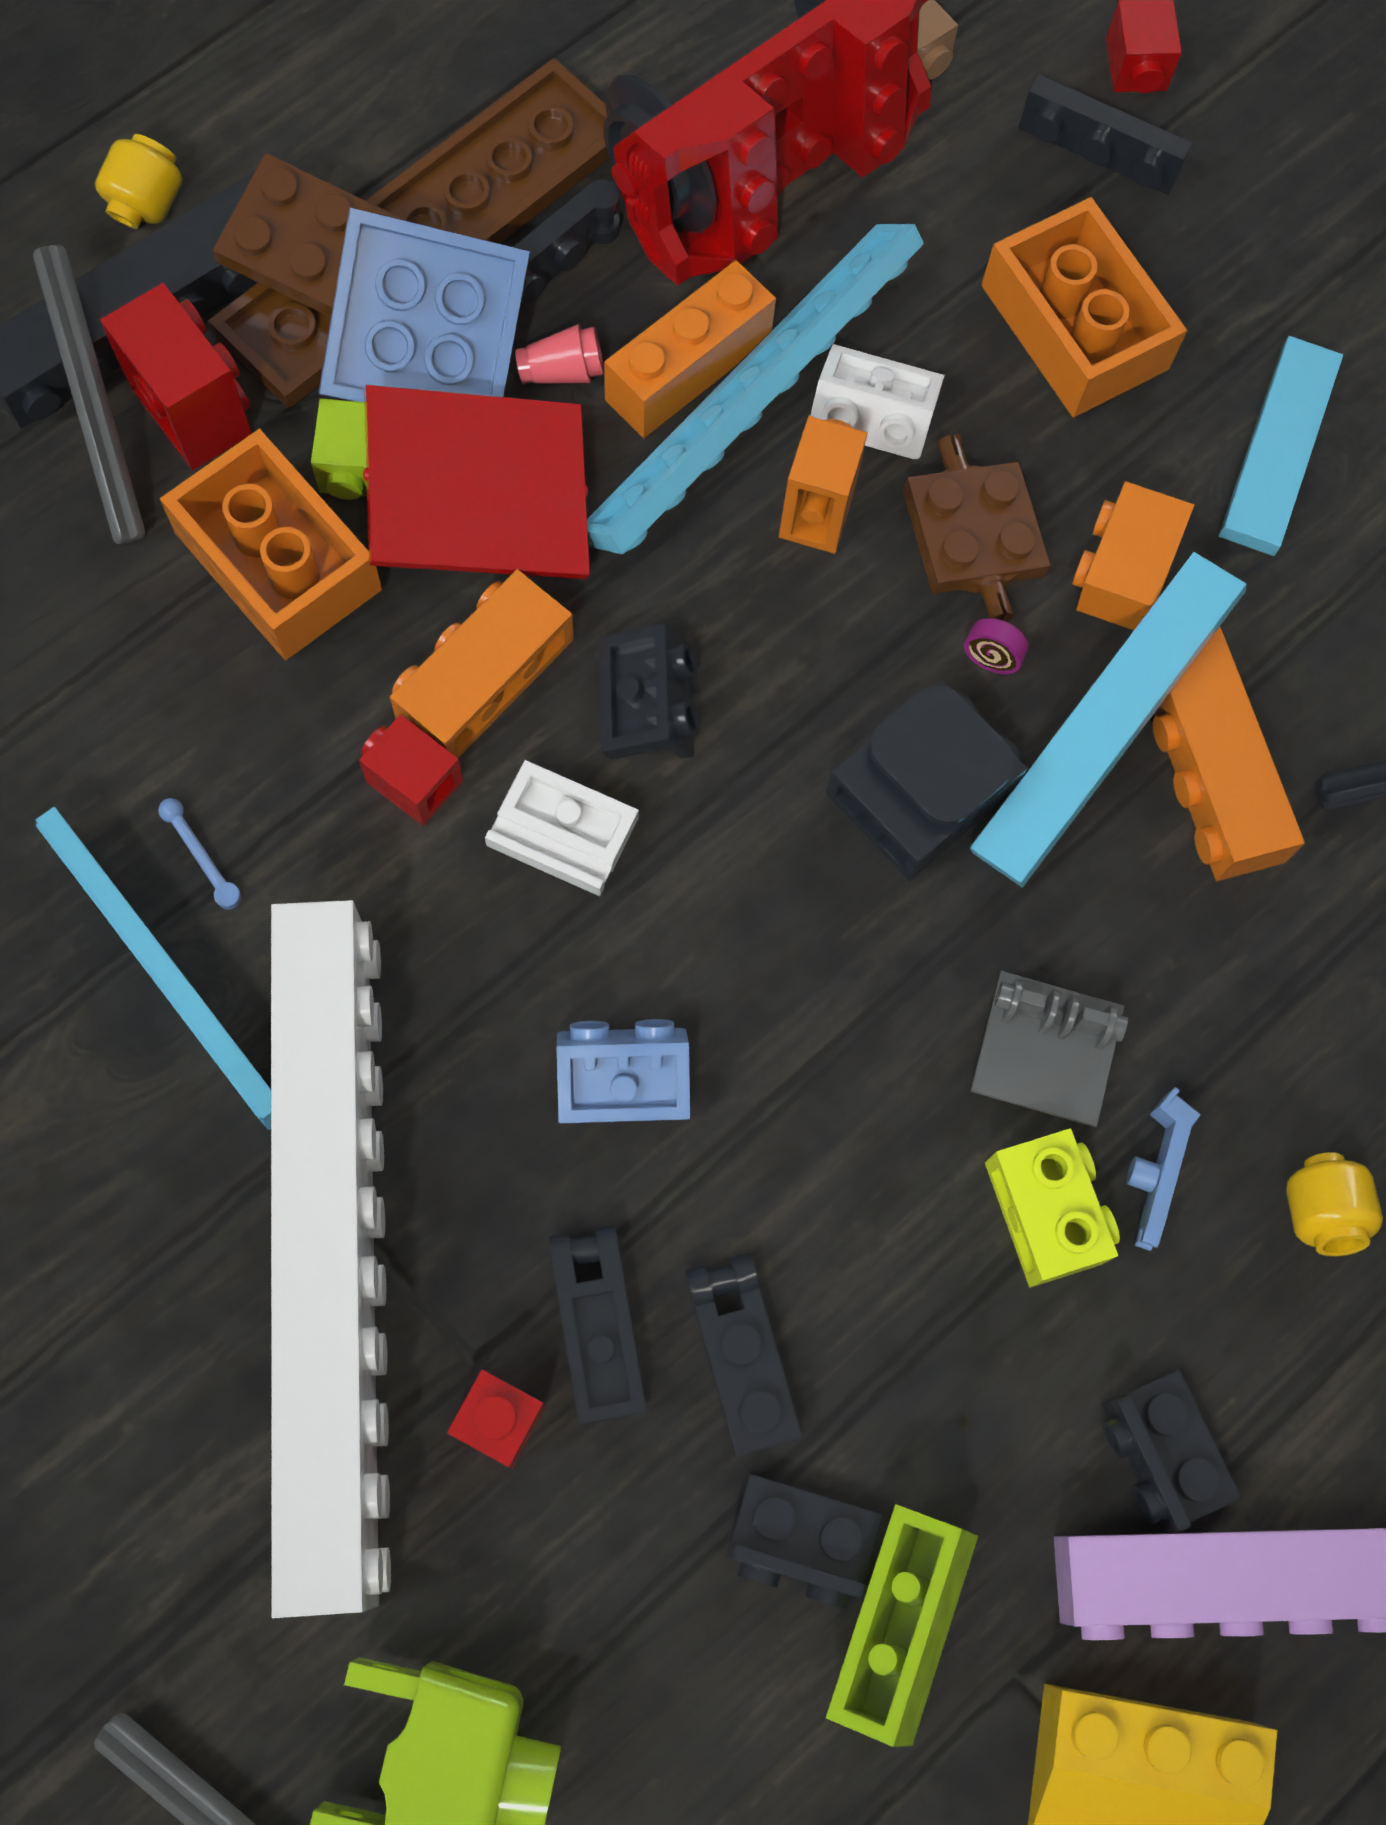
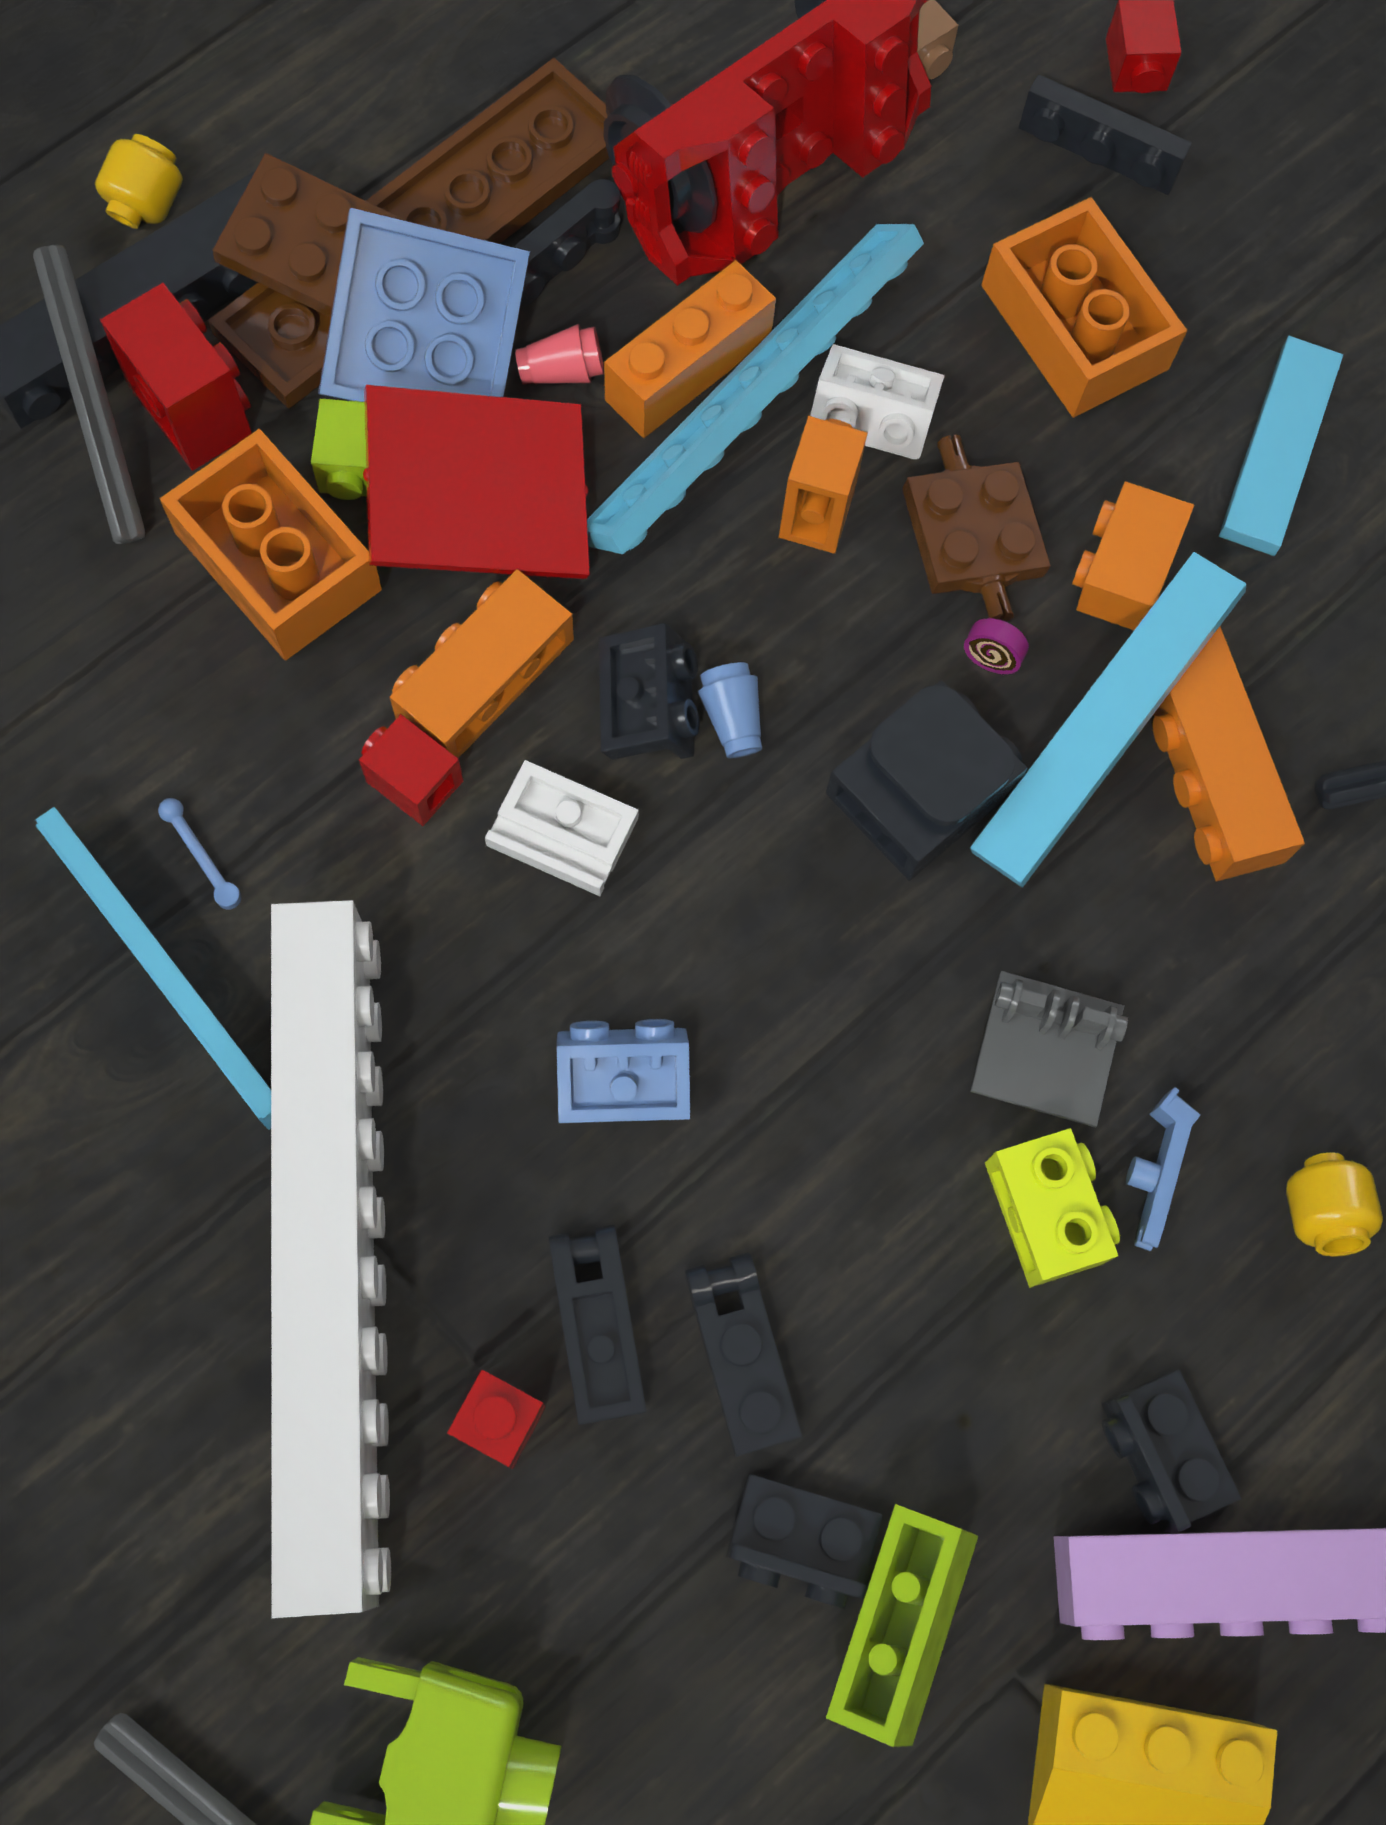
(733, 707): none -> medium blue cone

